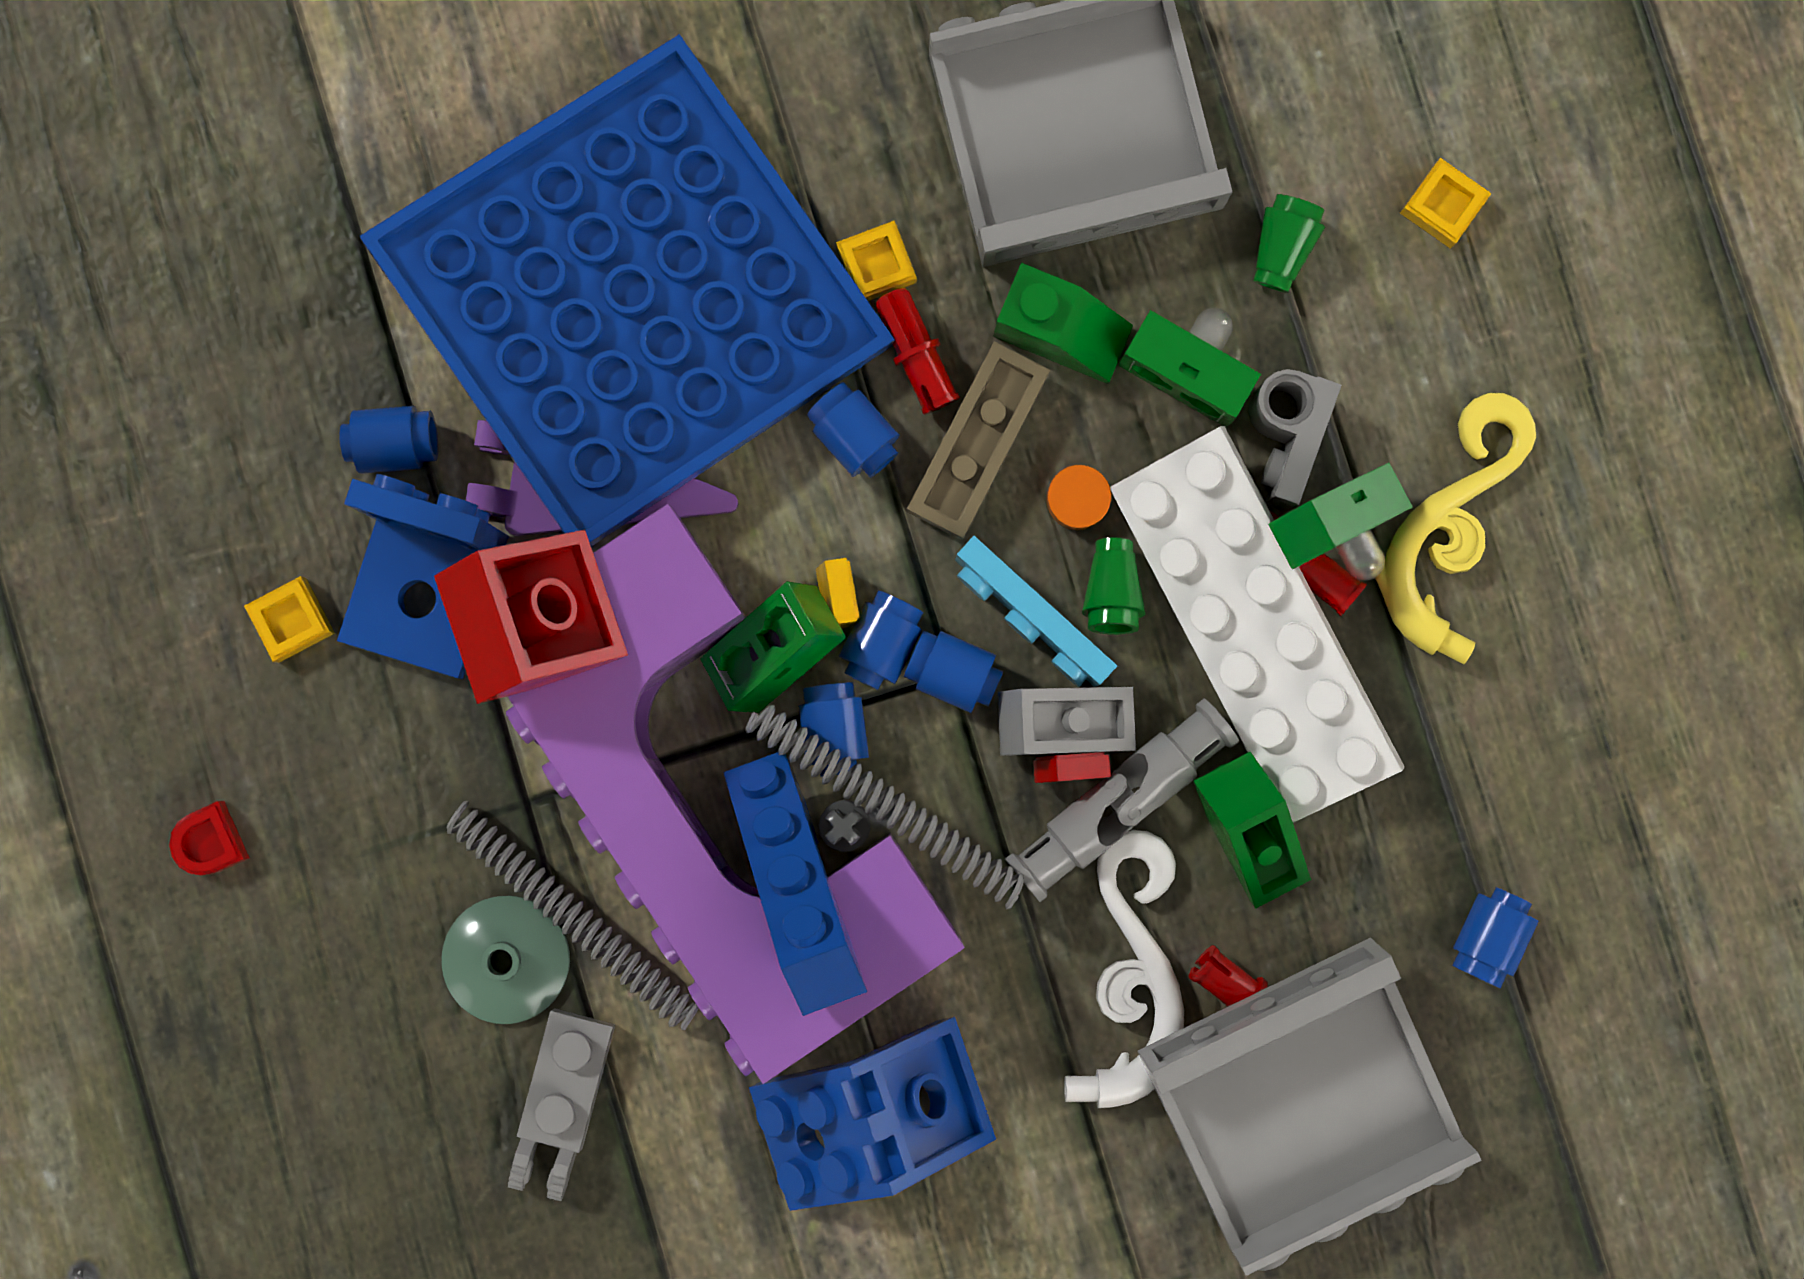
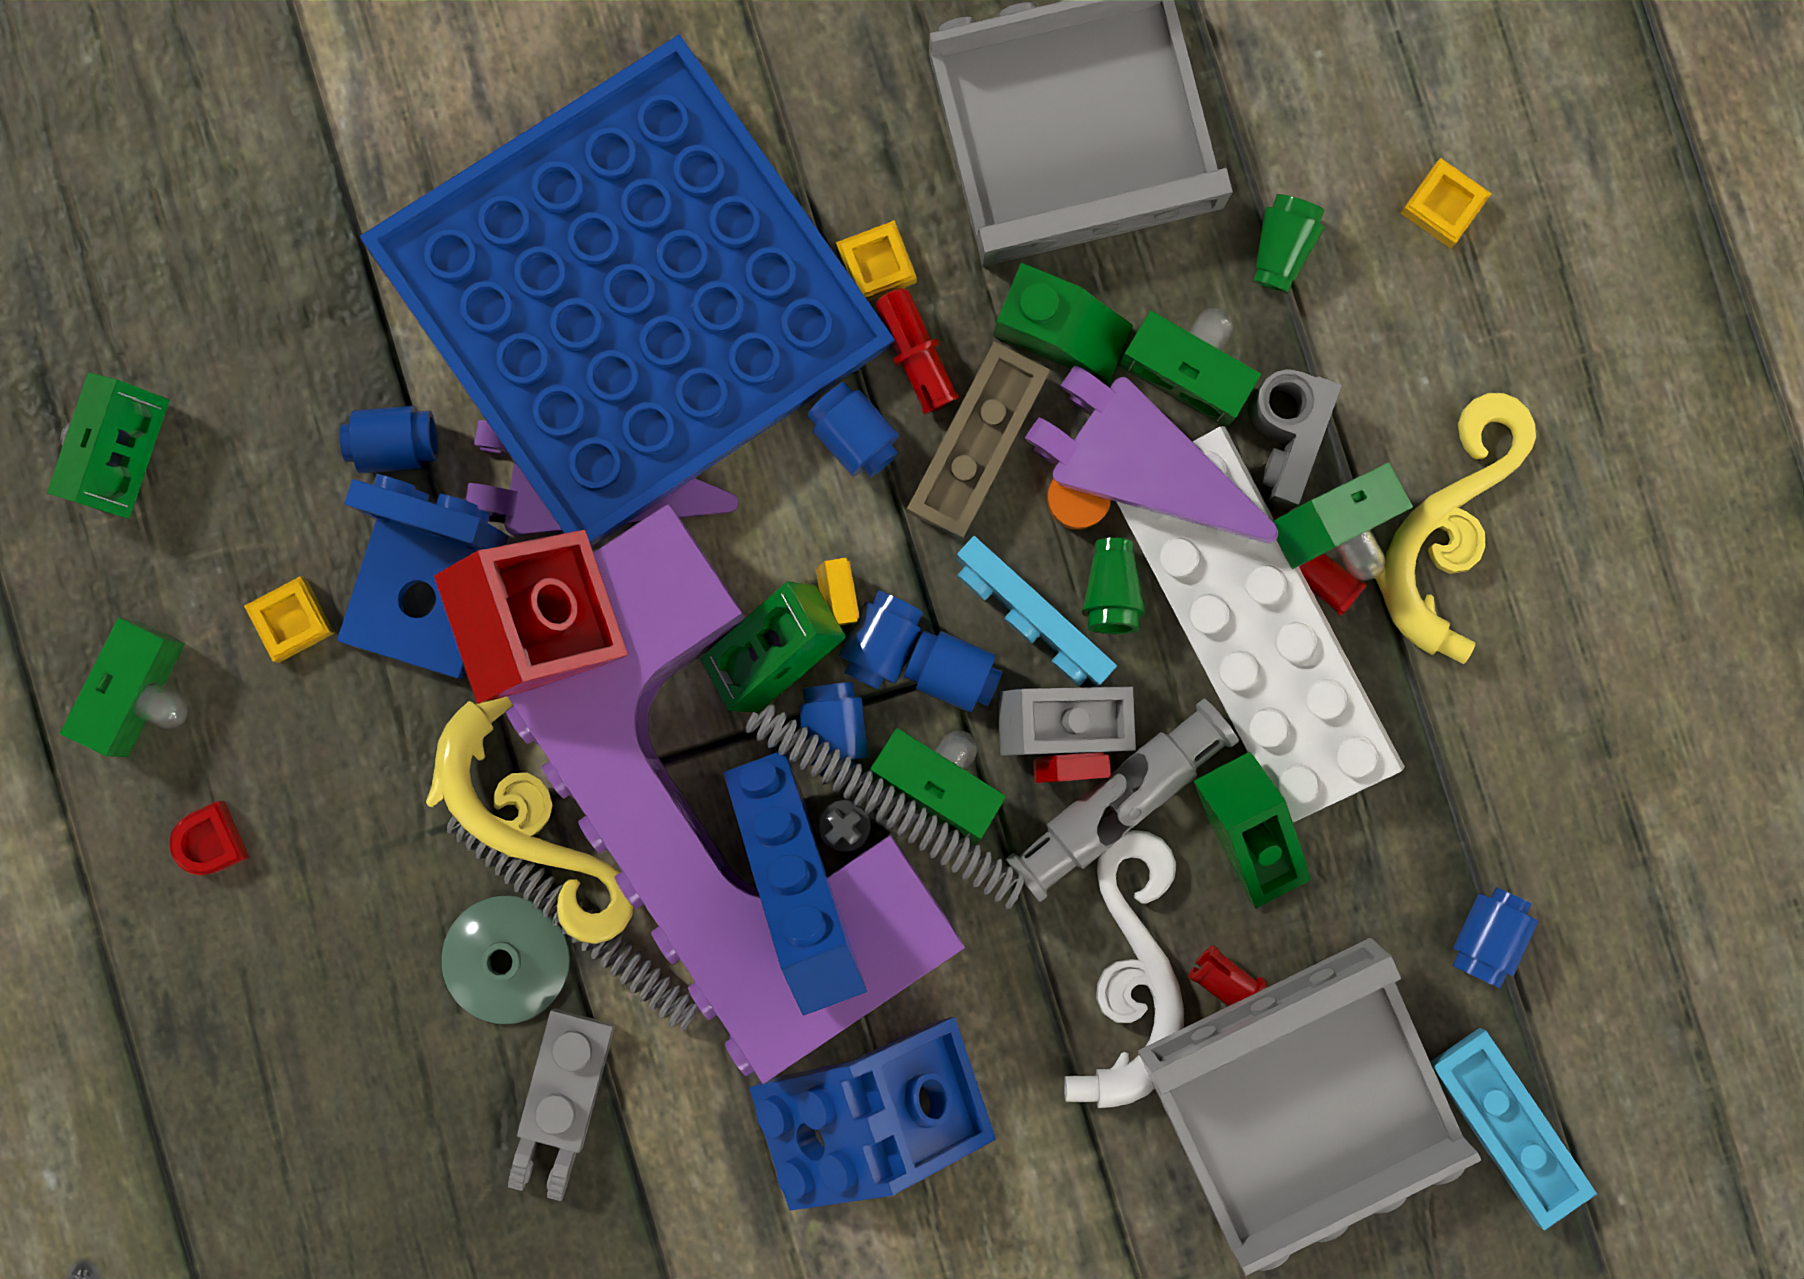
(108, 445): none -> green piece
(127, 690): none -> green piece
(515, 838): none -> light yellow plant
(940, 781): none -> green piece
(1143, 460): none -> medium lavender flag
(1512, 1129): none -> medium azure plate

